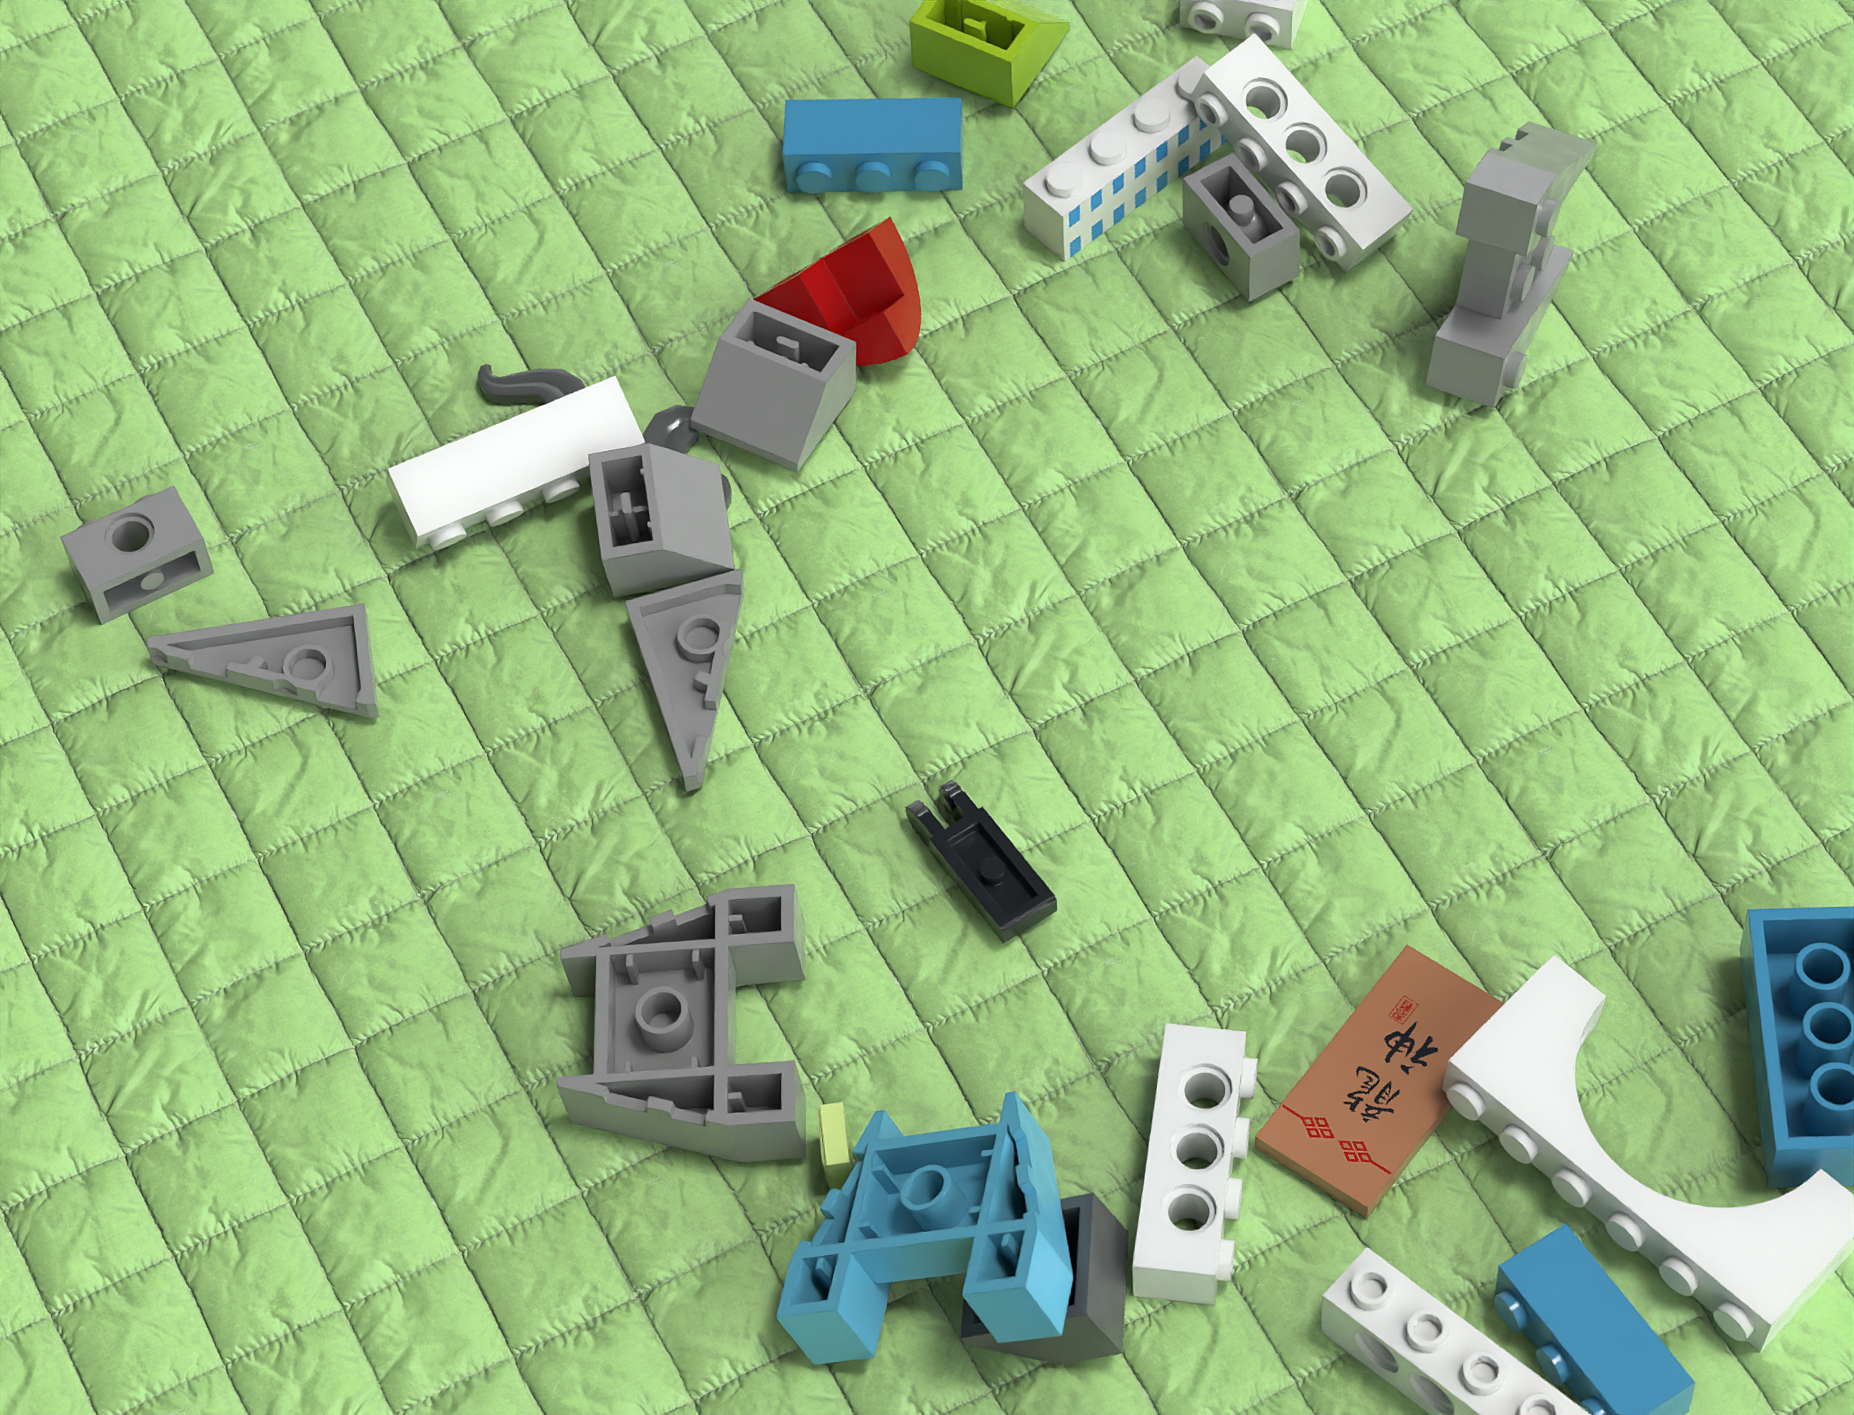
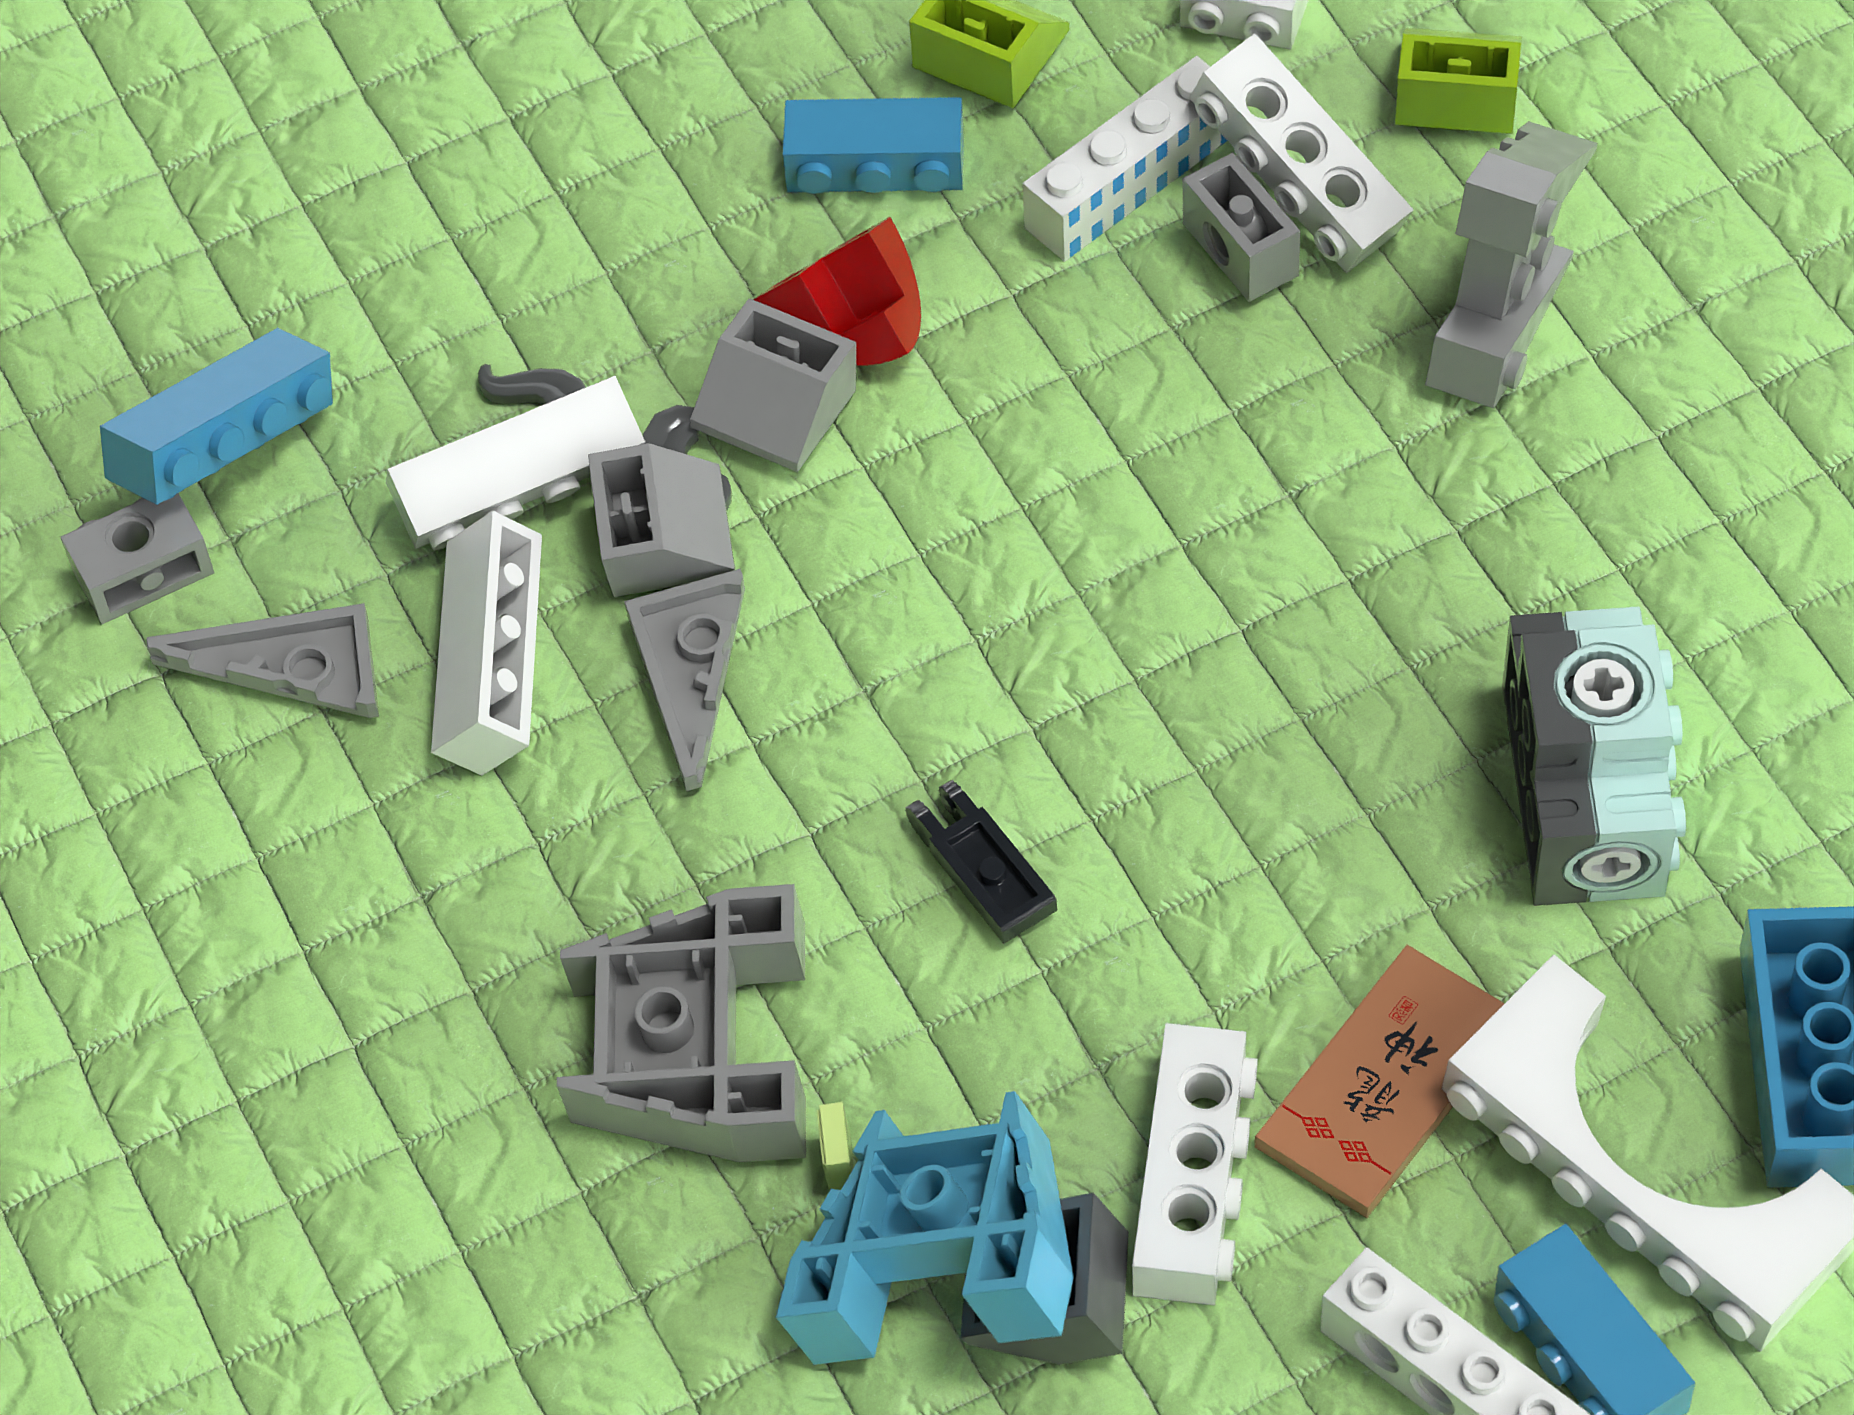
(216, 415): none -> dark azure brick
(487, 644): none -> white brick
(1458, 80): none -> lime slope
(1593, 754): none -> piece

